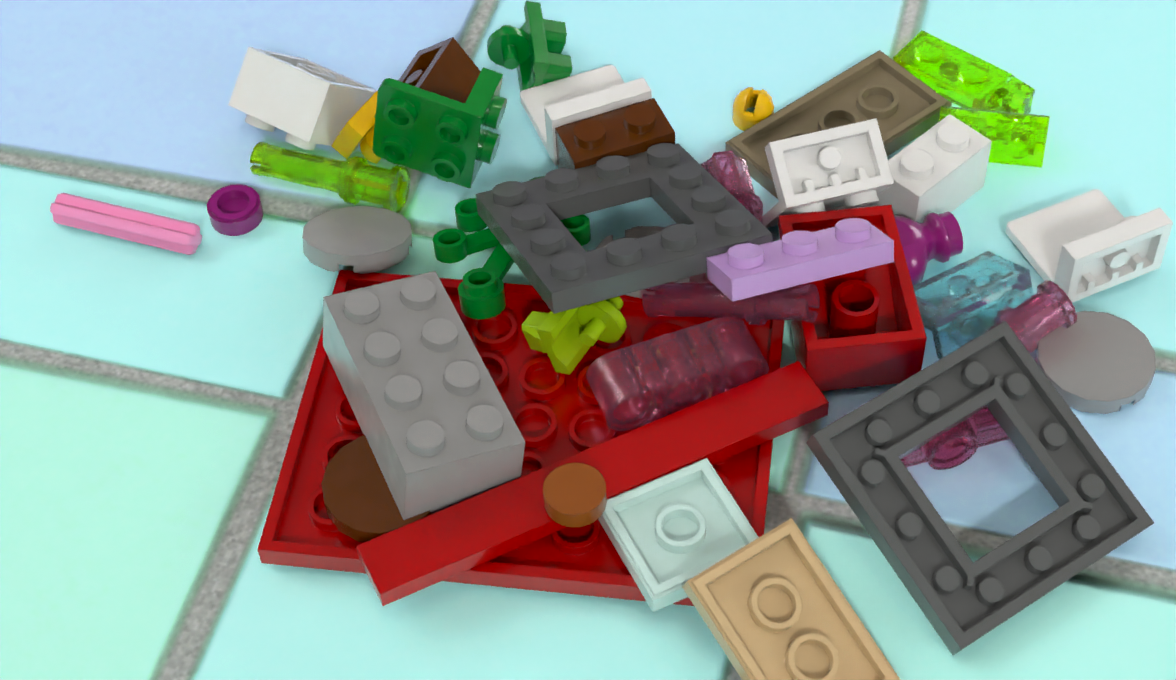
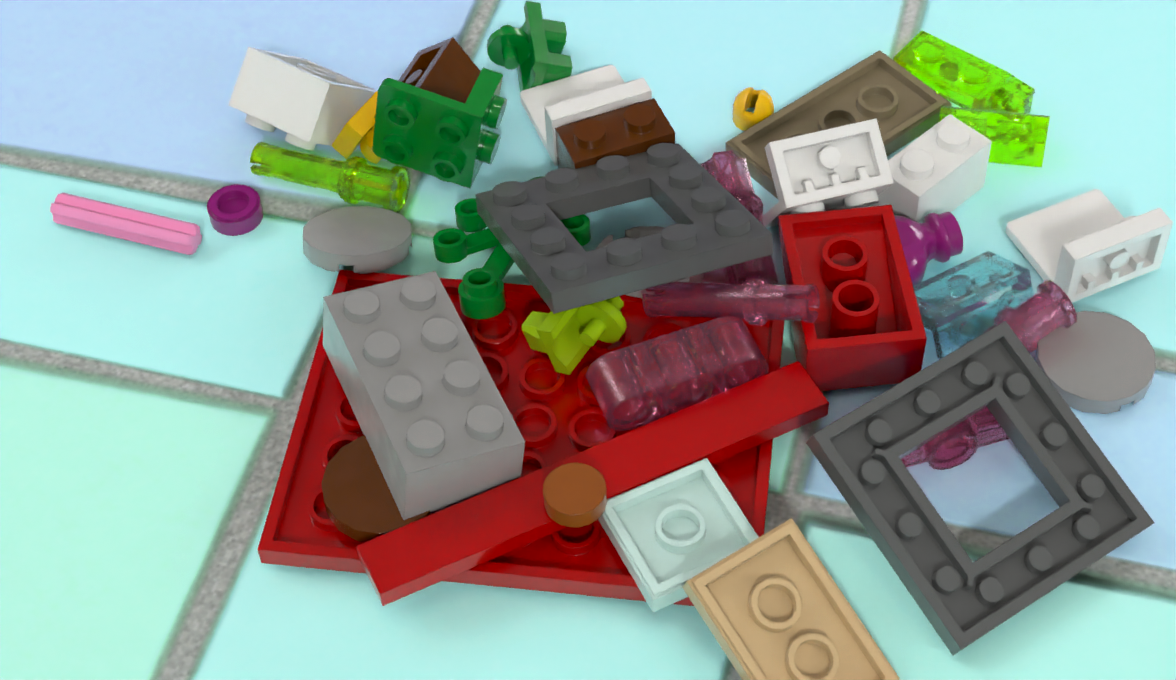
(799, 259): lavender plate -> none

